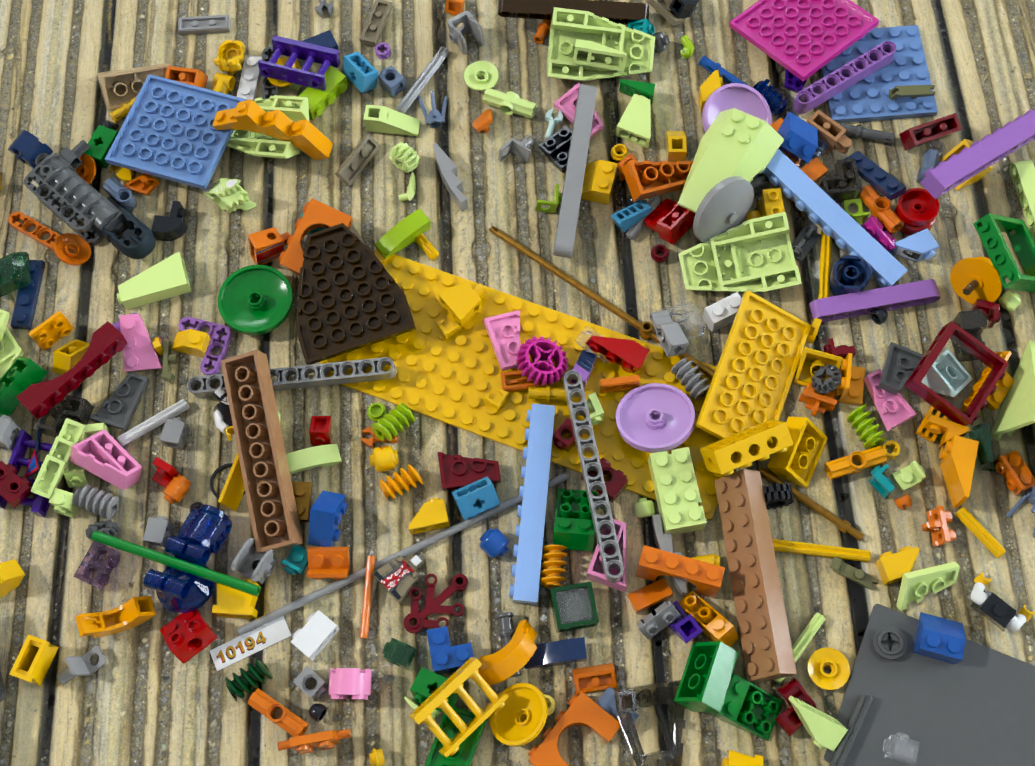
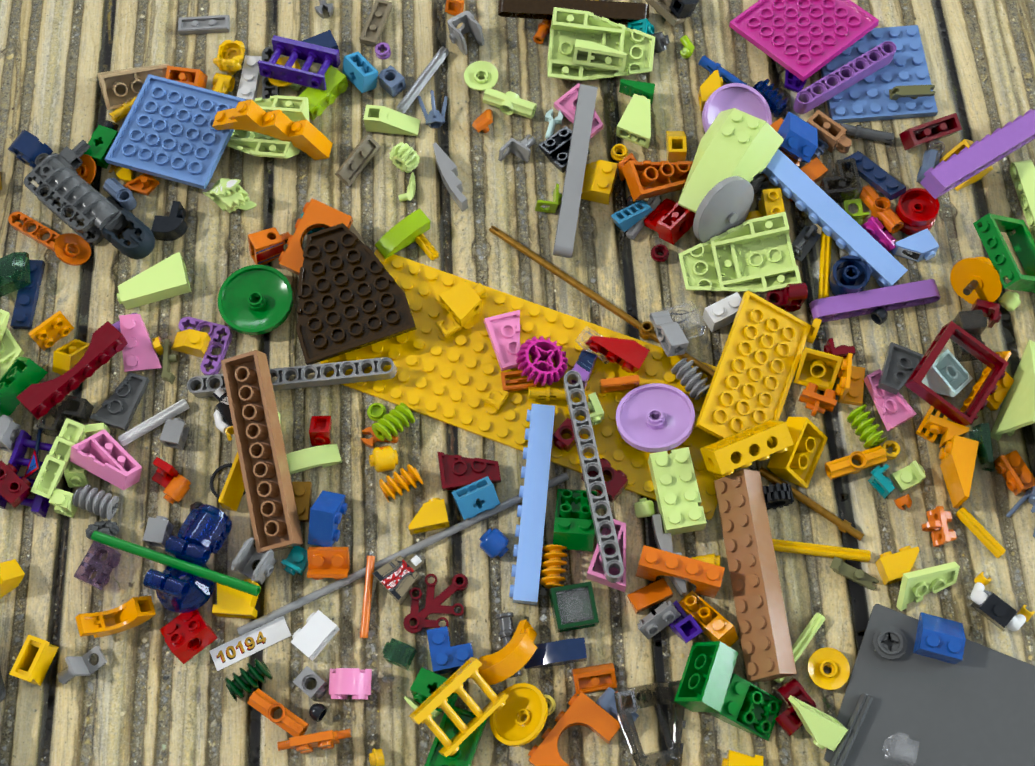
(790, 297): none -> dark red piece
(830, 383): dark grey gear -> none

